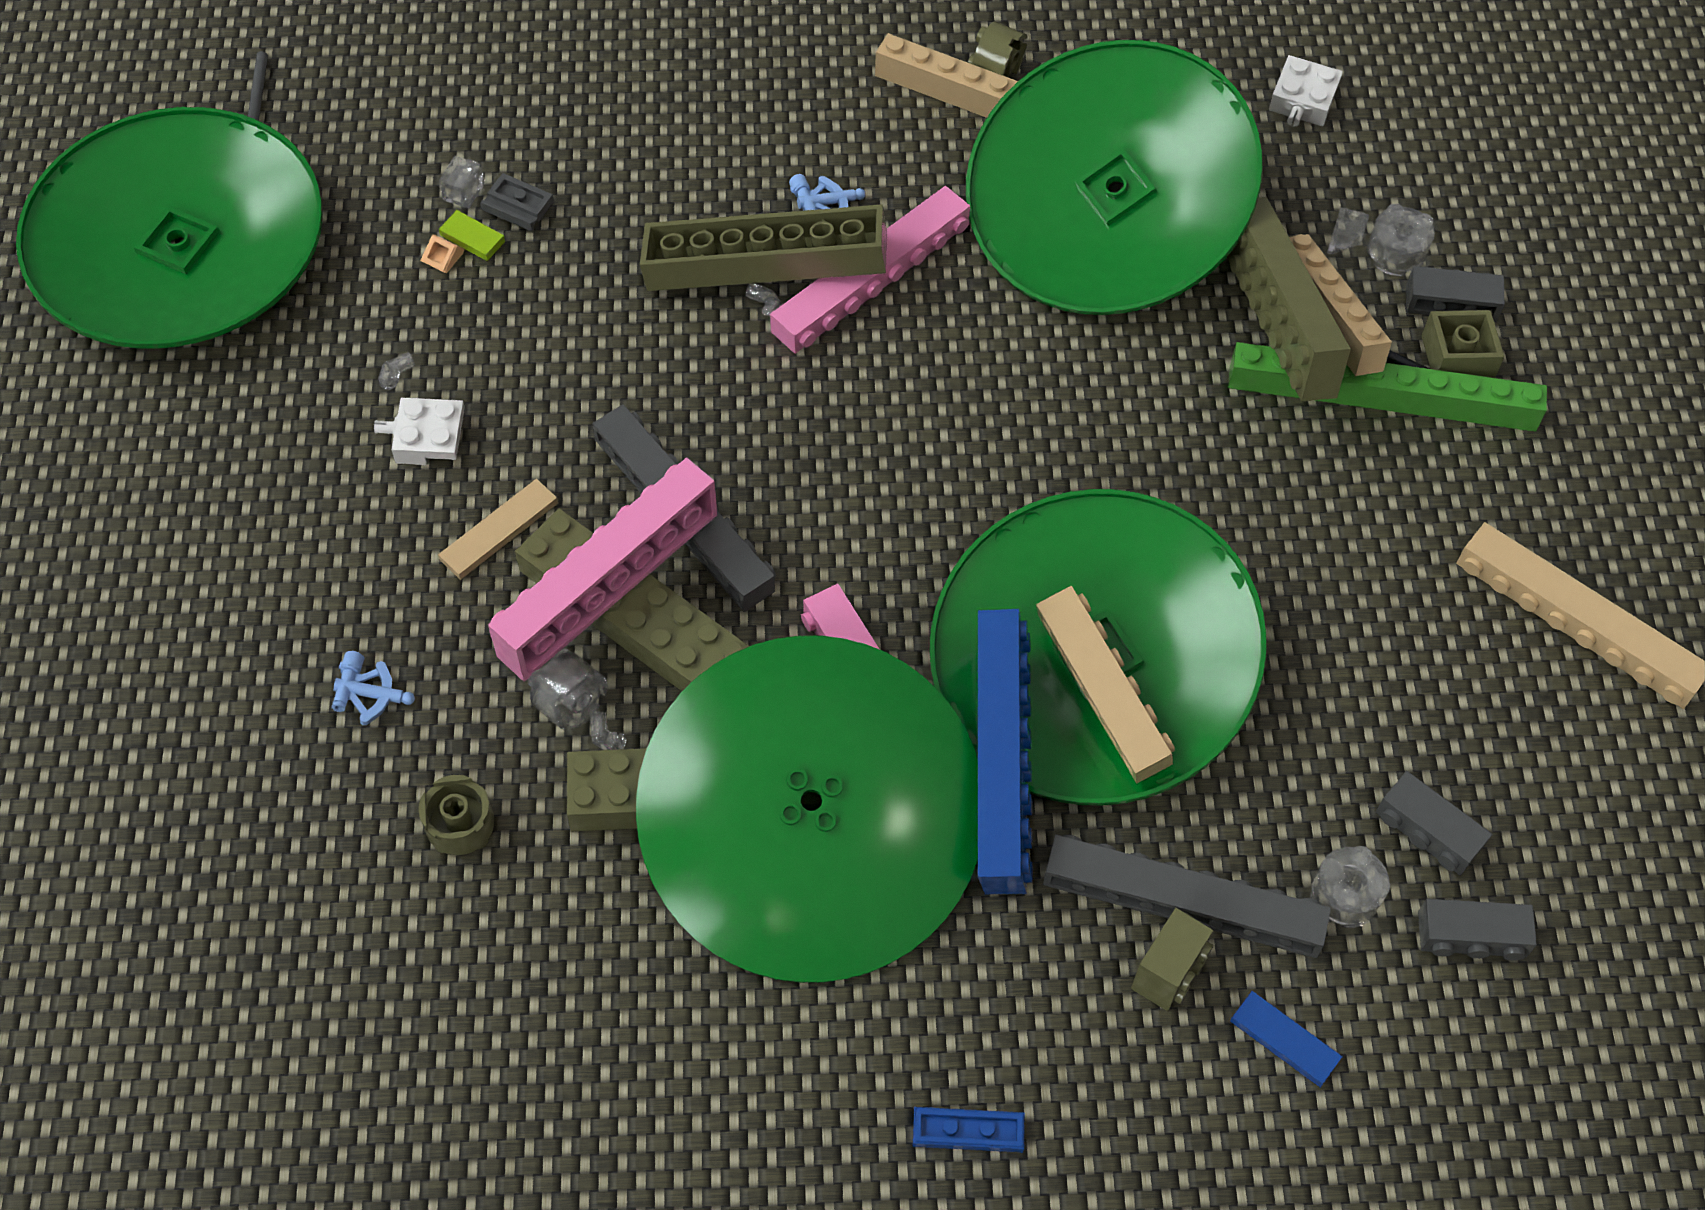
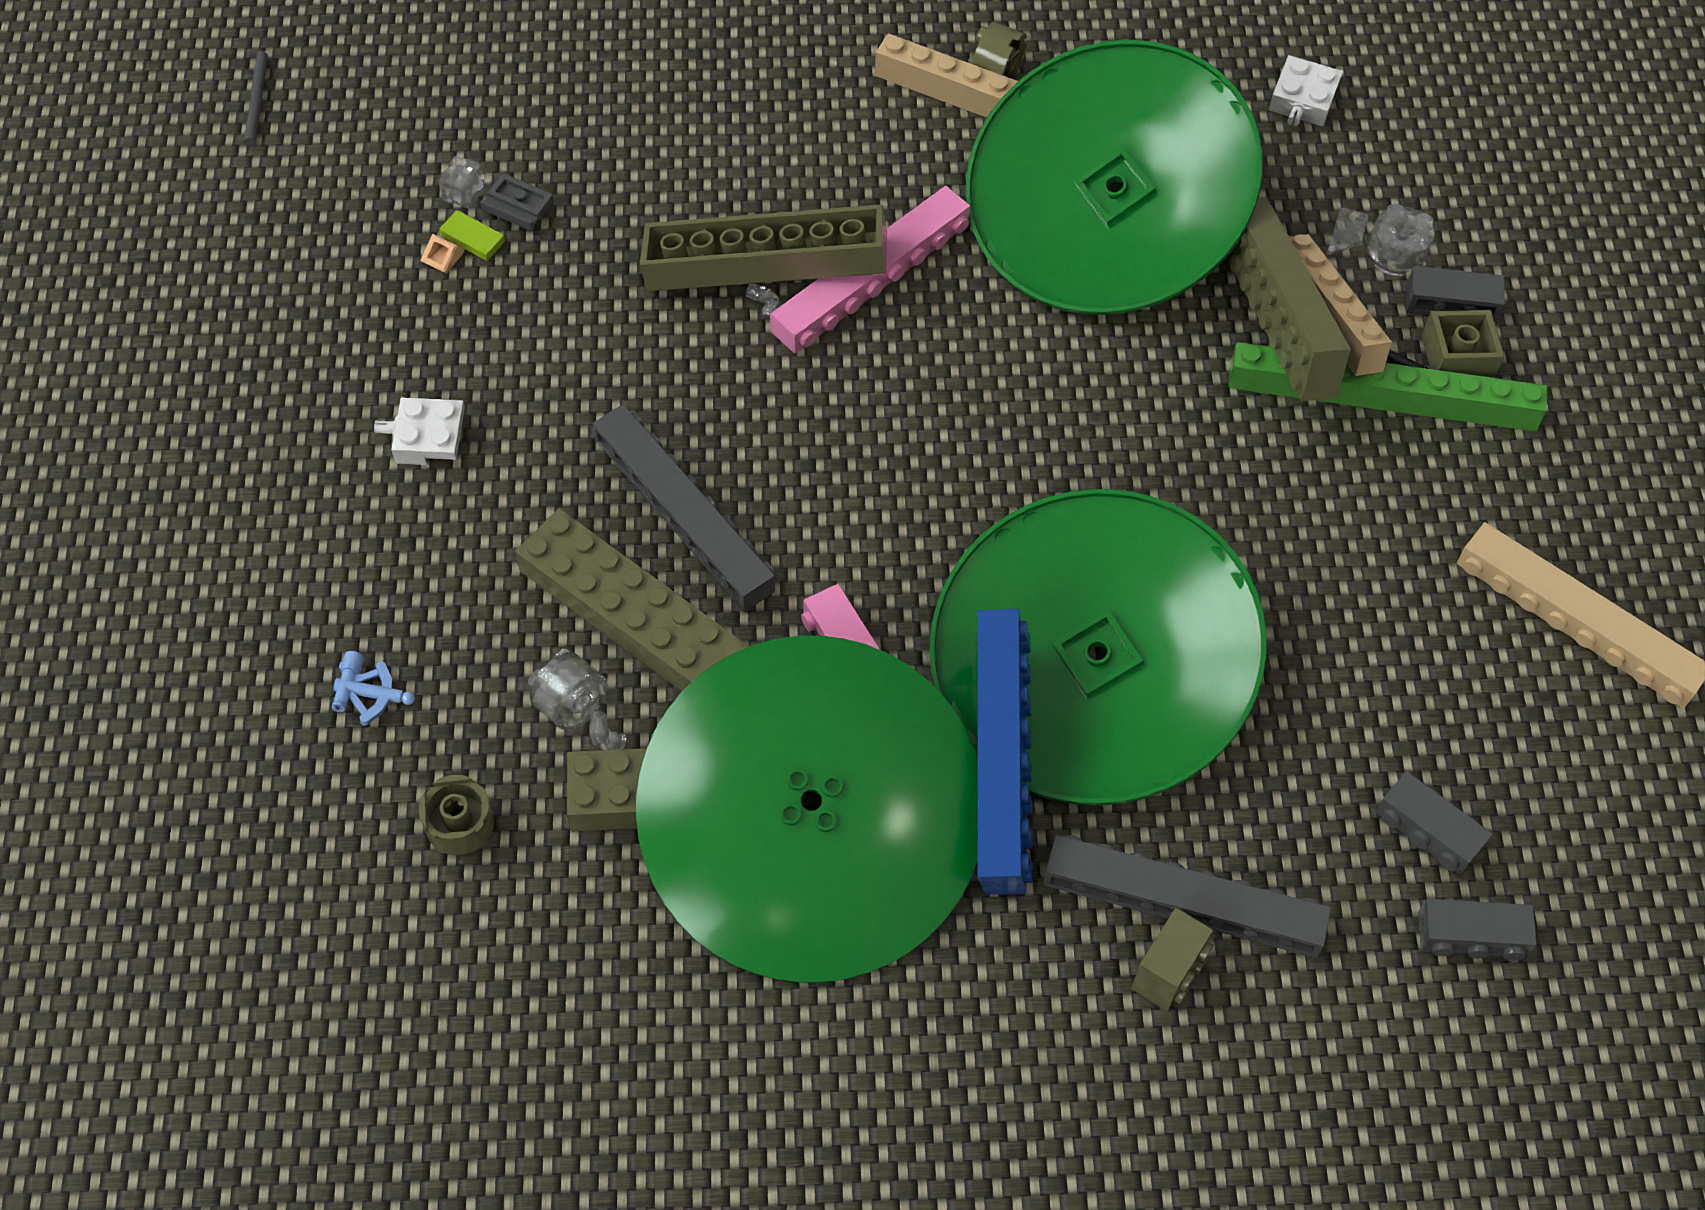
(112, 203): green dish -> none
(392, 369): clear arm -> none
(498, 529): tan tile -> none
(603, 569): bright pink brick -> none
(812, 200): light blue piece -> none
(968, 1129): blue tile -> none
(1105, 684): tan brick -> none
(1286, 1039): blue tile -> none
(1352, 885): clear brick -> none

